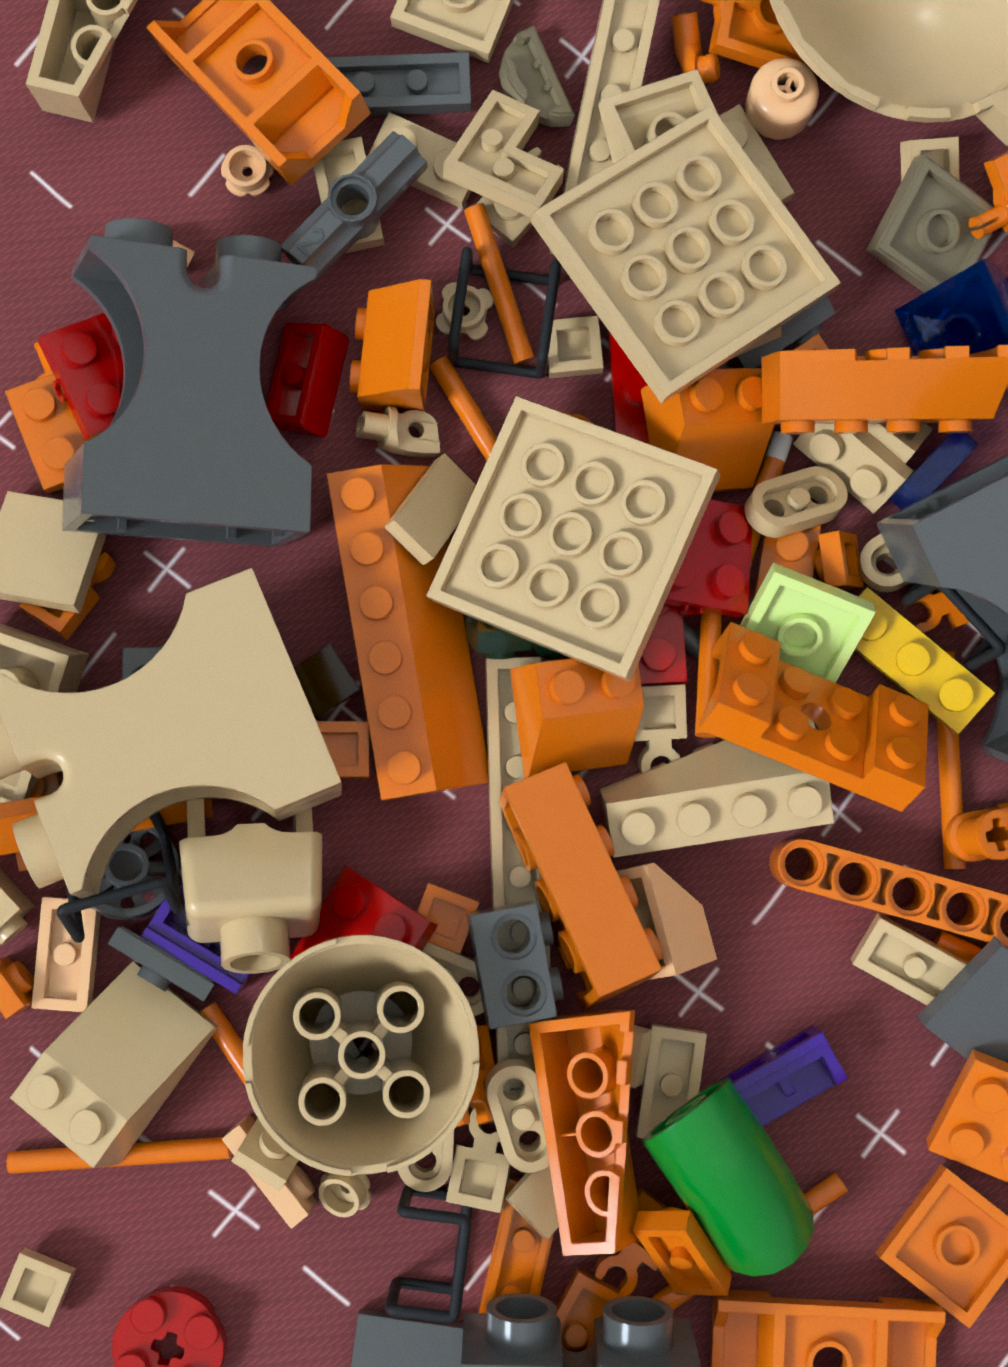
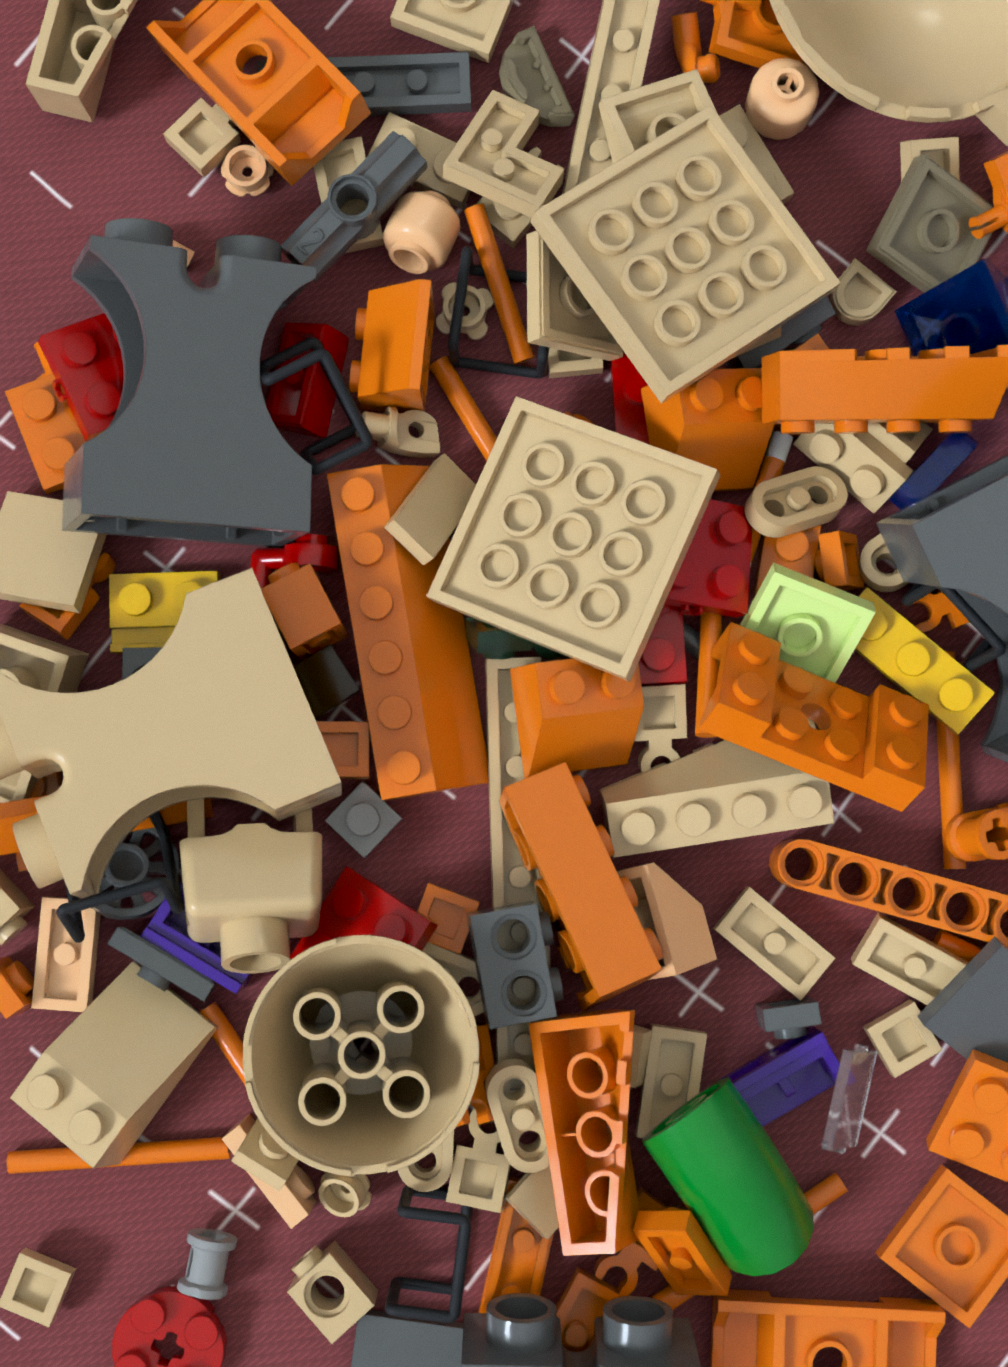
(149, 606): none -> yellow plate
(203, 136): none -> tan plate
(207, 1263): none -> light grey bush
(303, 610): none -> orange brick
(305, 550): none -> red plate
(336, 1314): none -> tan brick
(341, 391): none -> black piece
(364, 819): none -> light grey plate
(421, 231): none -> light nougat head
(558, 310): none -> tan tile
(773, 943): none -> tan plate
(788, 1017): none -> dark grey plate
(849, 1099): none -> clear piece
(860, 295): none -> tan tile
(902, 1038): none -> tan plate

